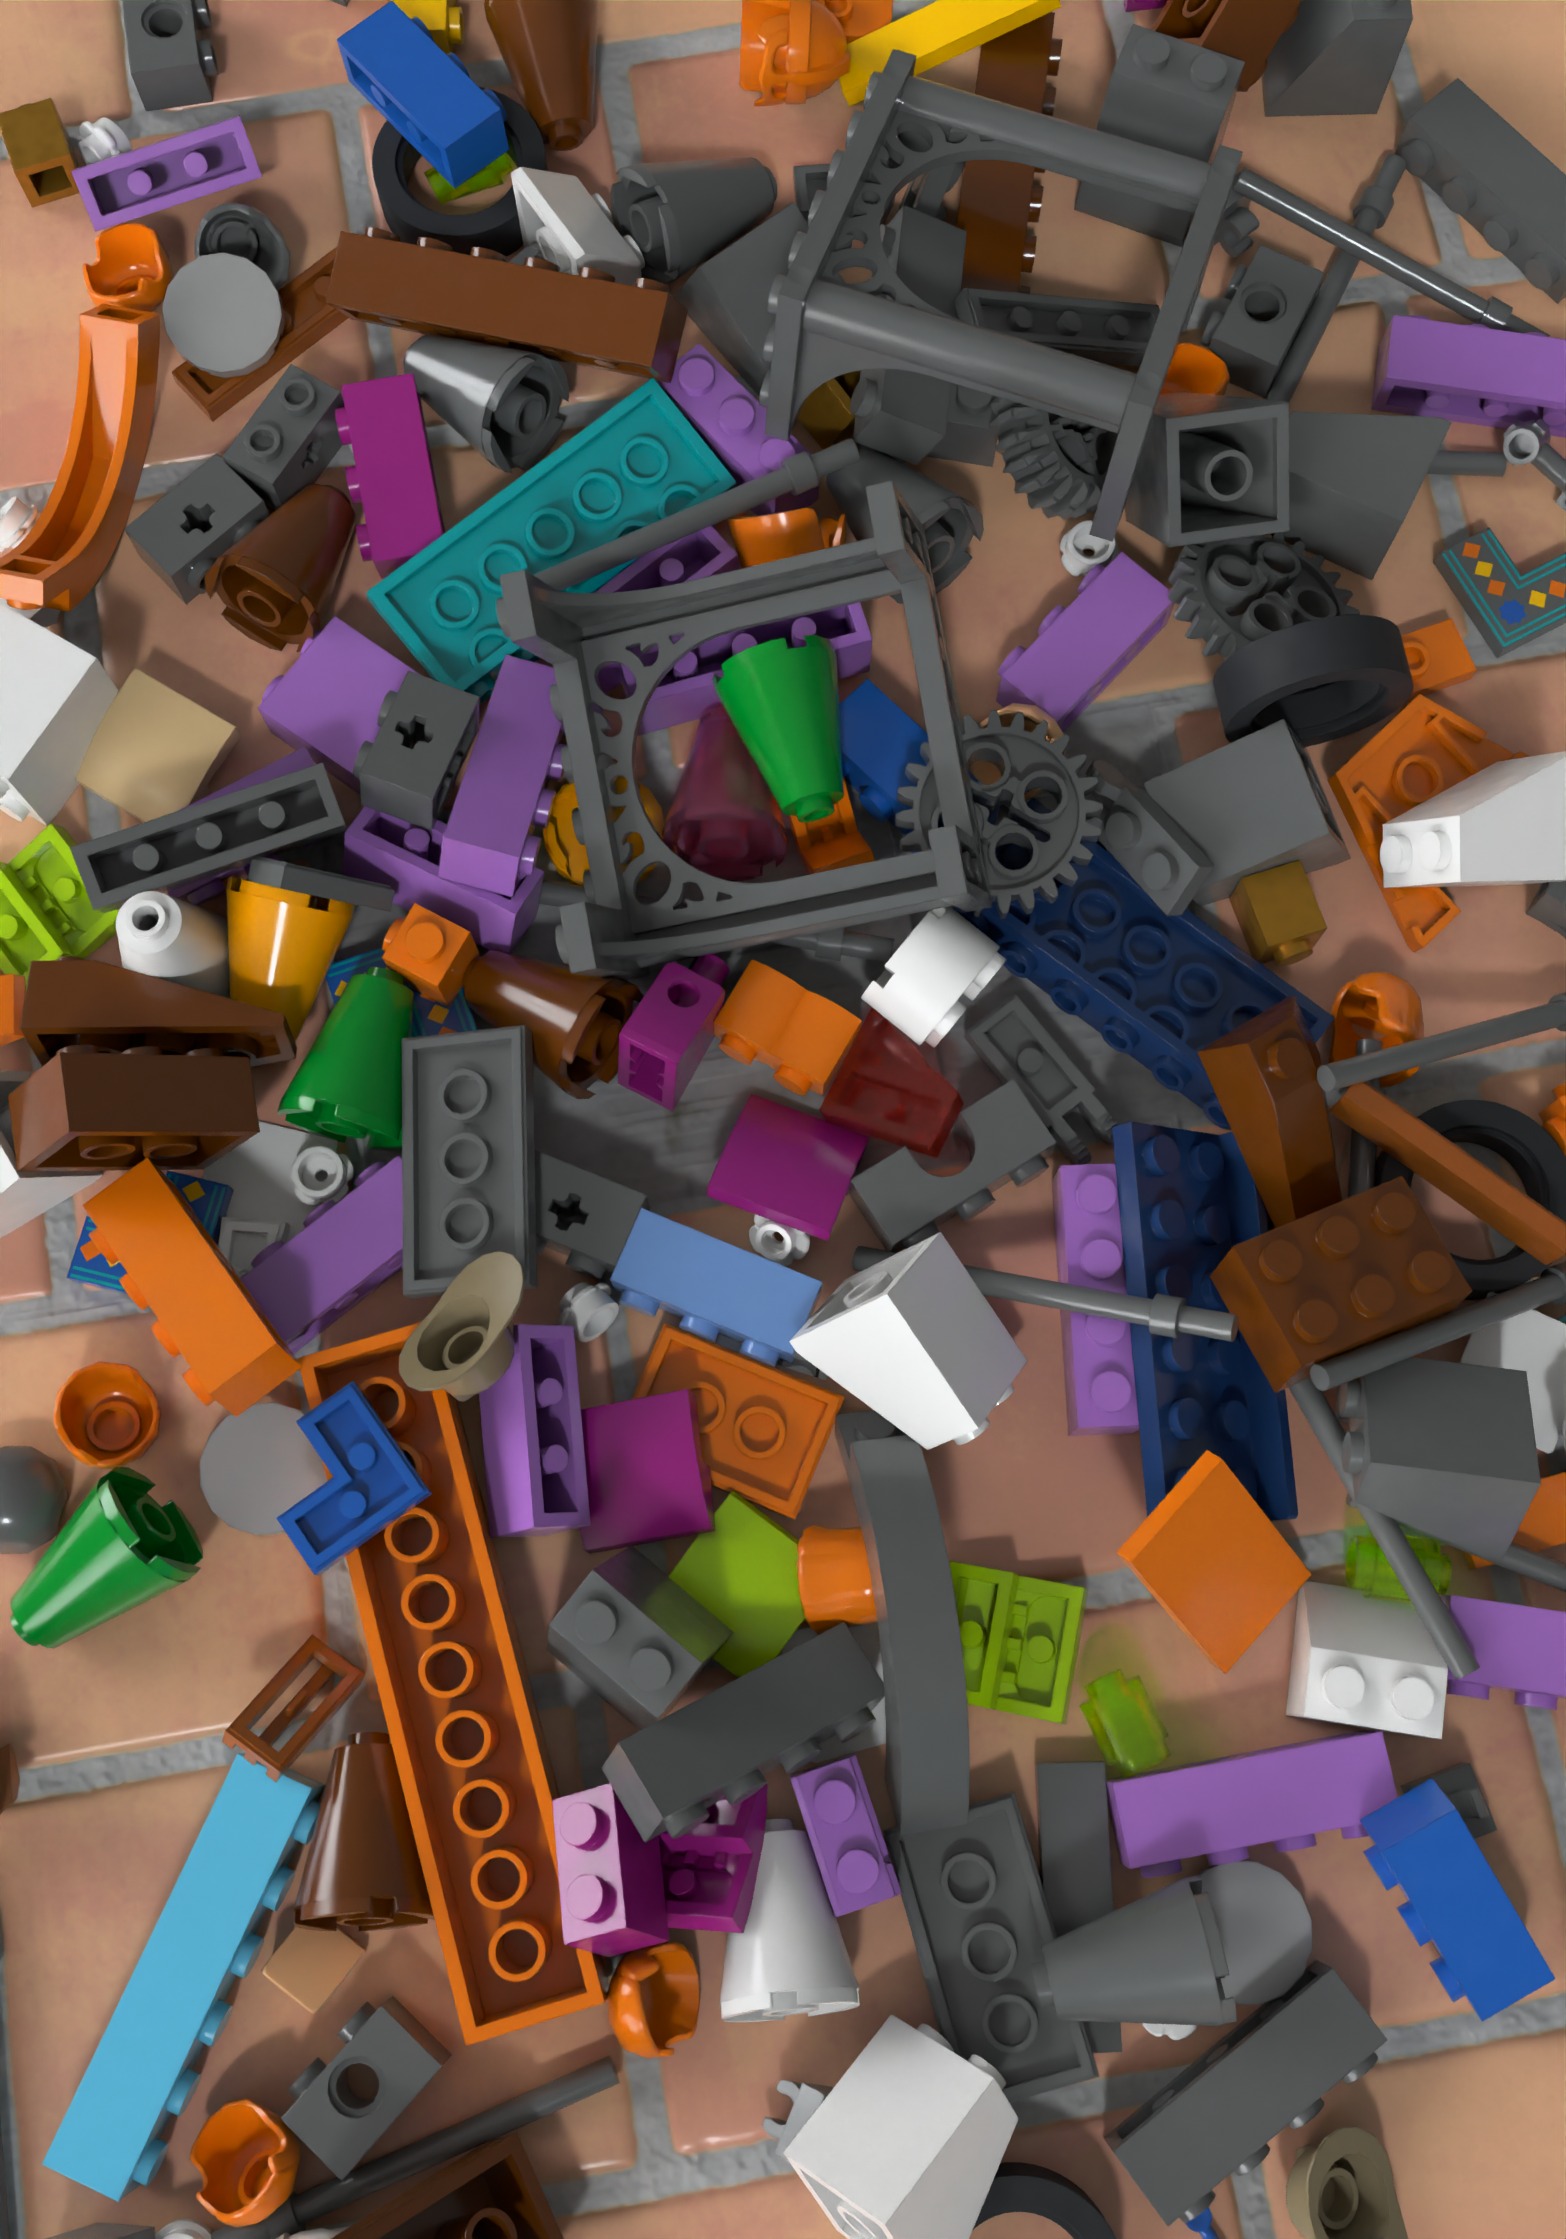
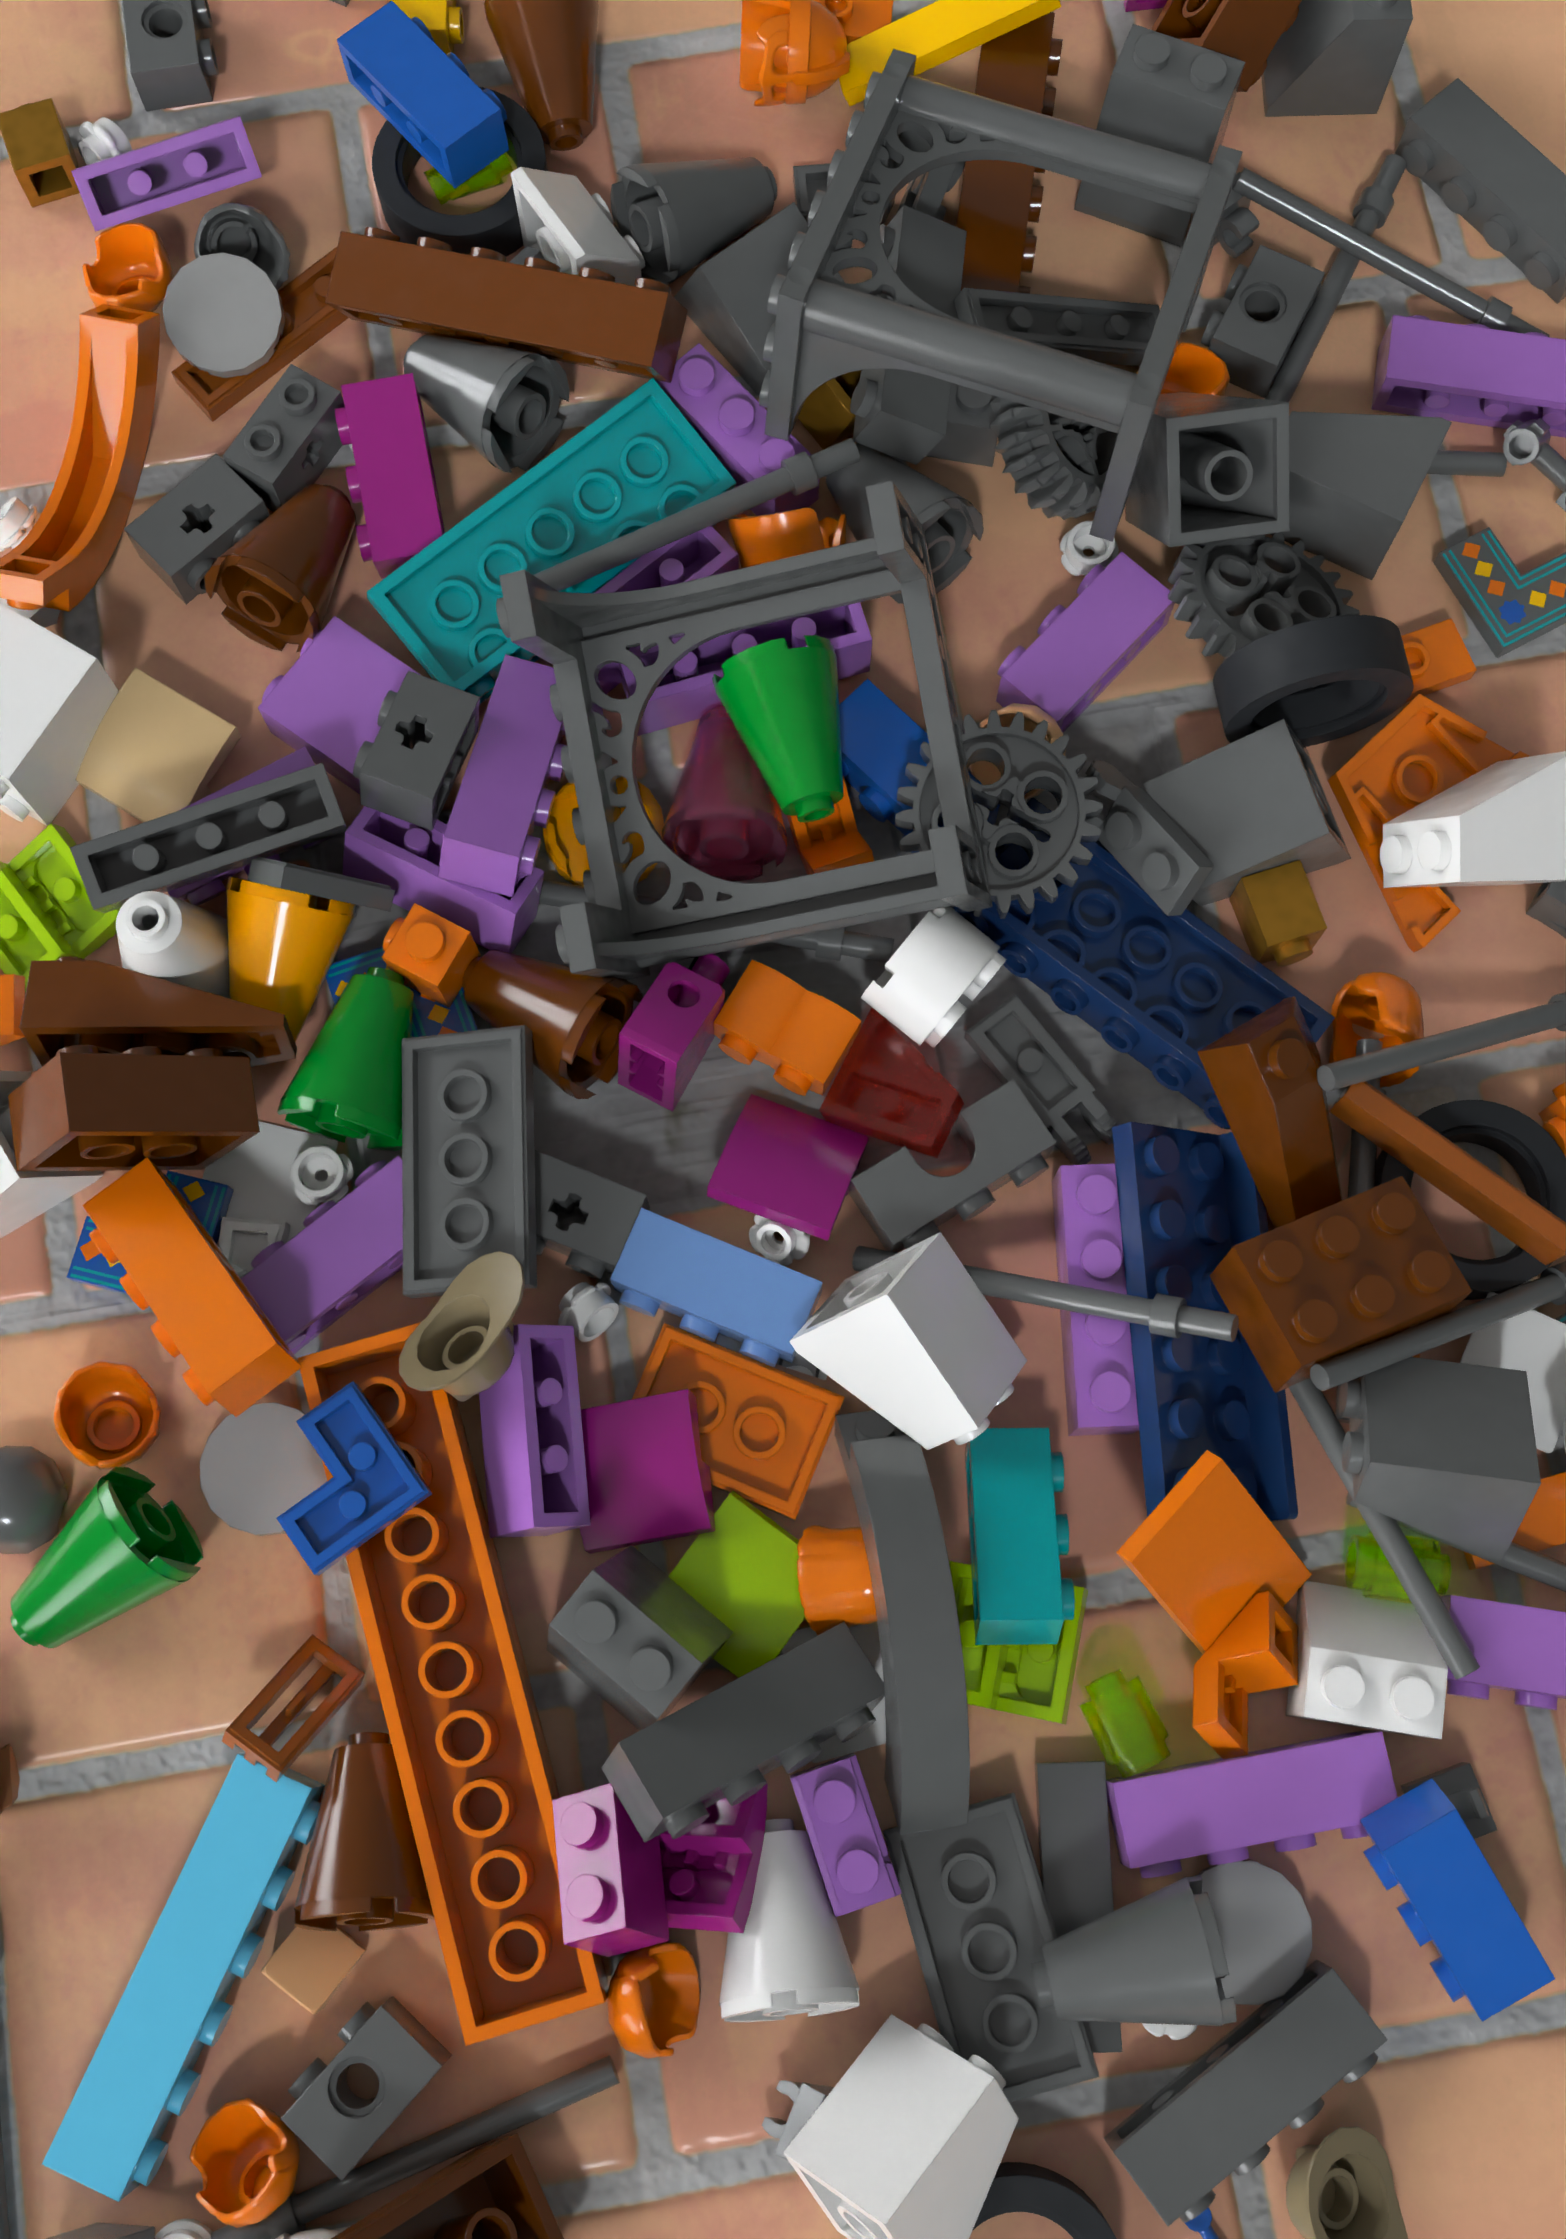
(1017, 1537): none -> teal brick
(1248, 1657): none -> orange slope

